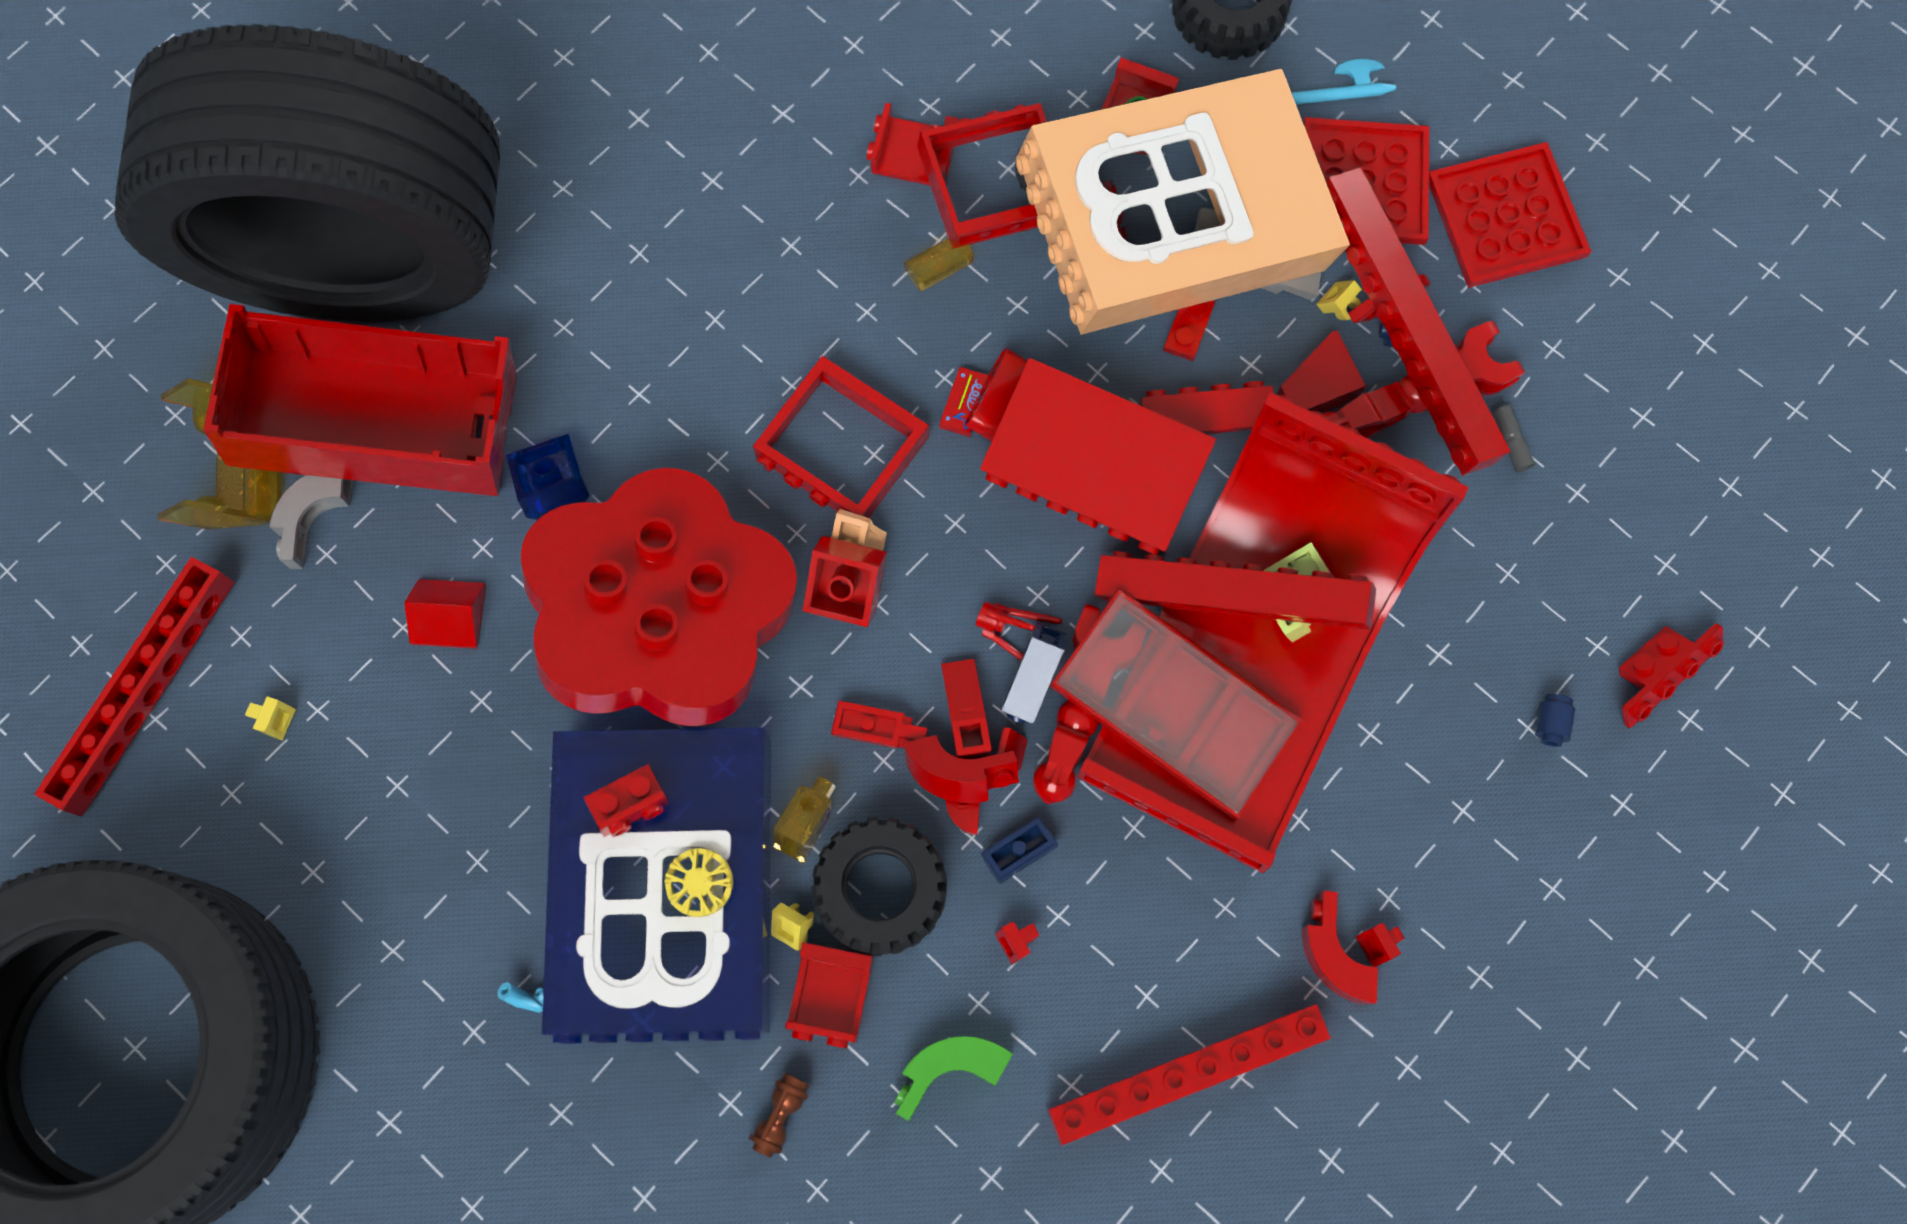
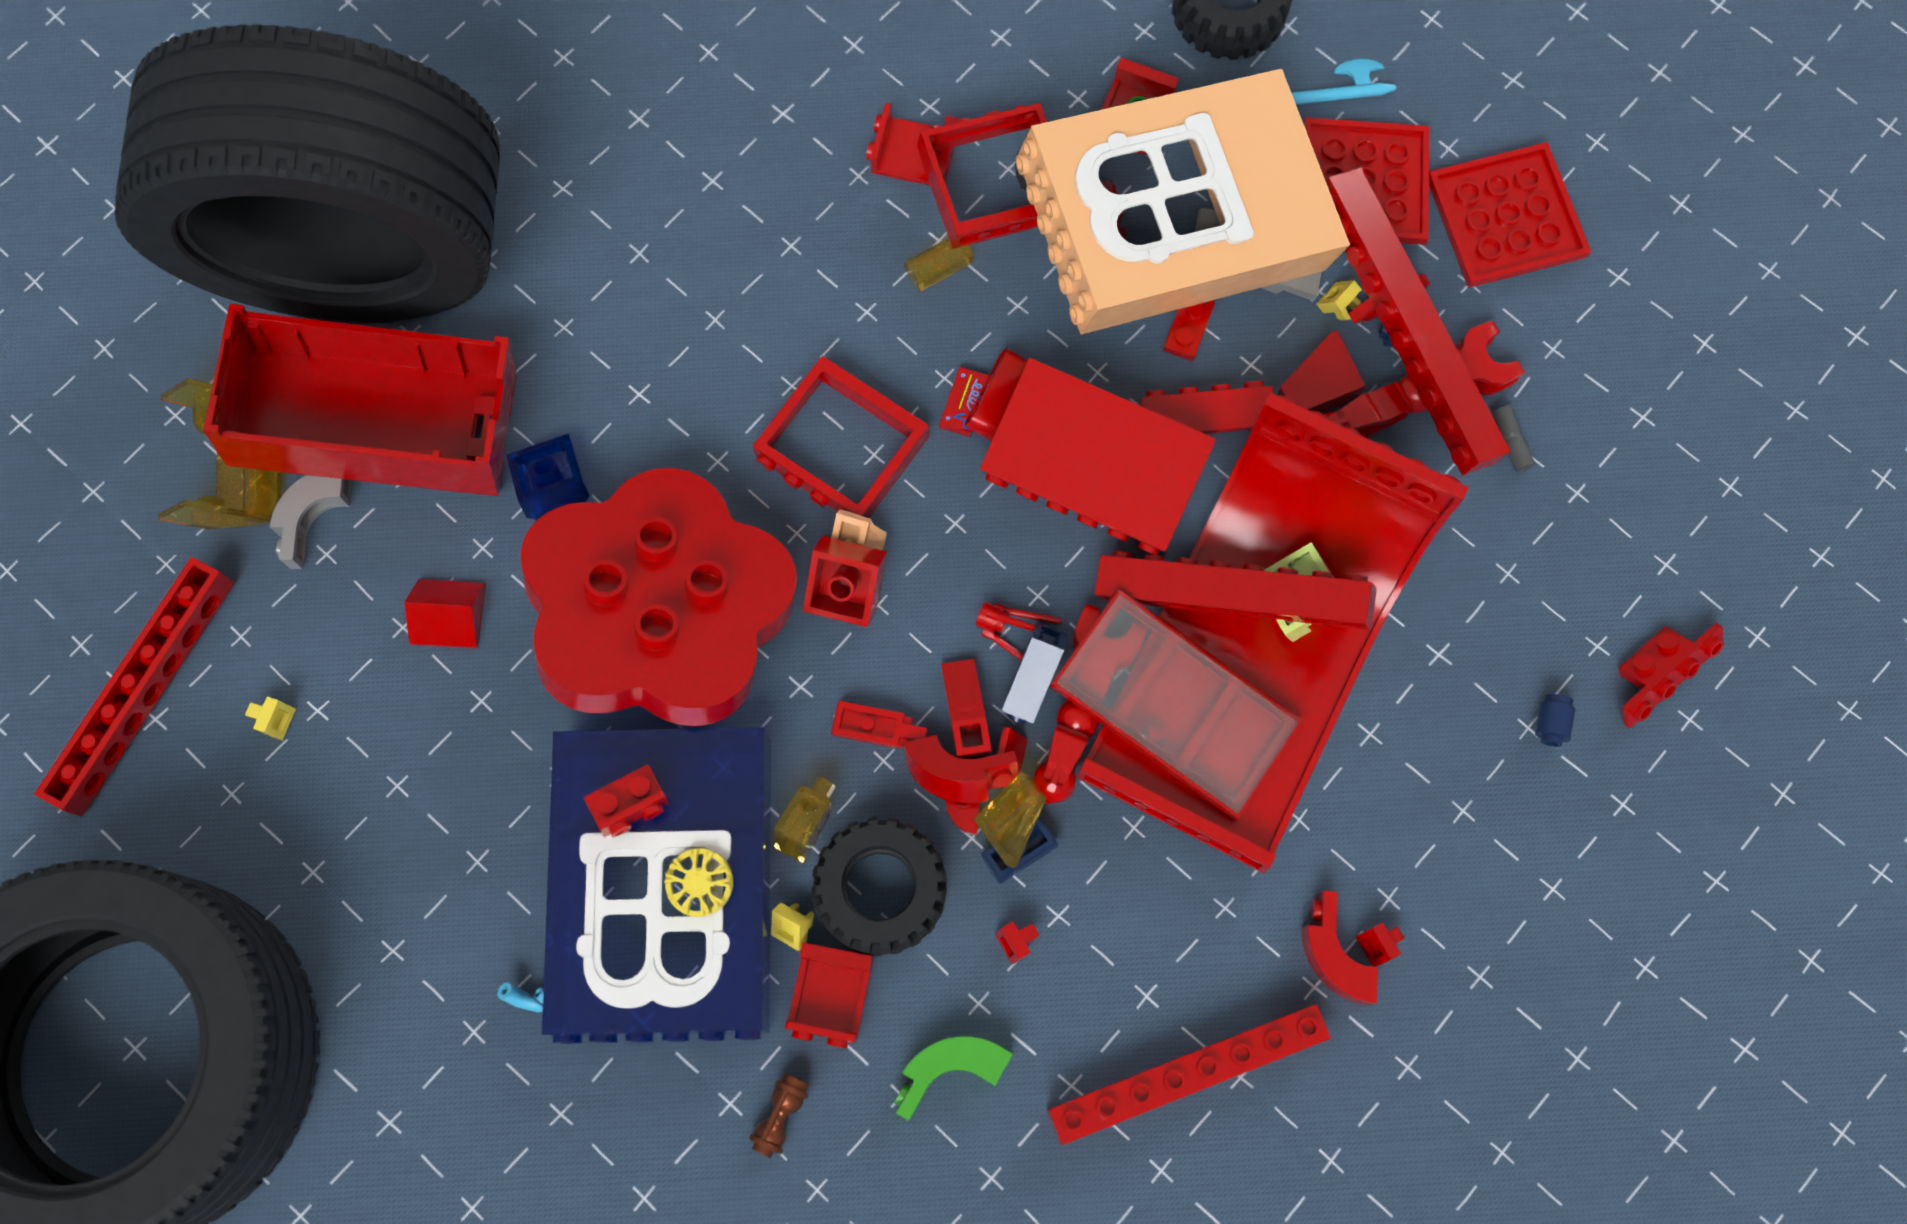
(1011, 817): none -> clear yellow wing

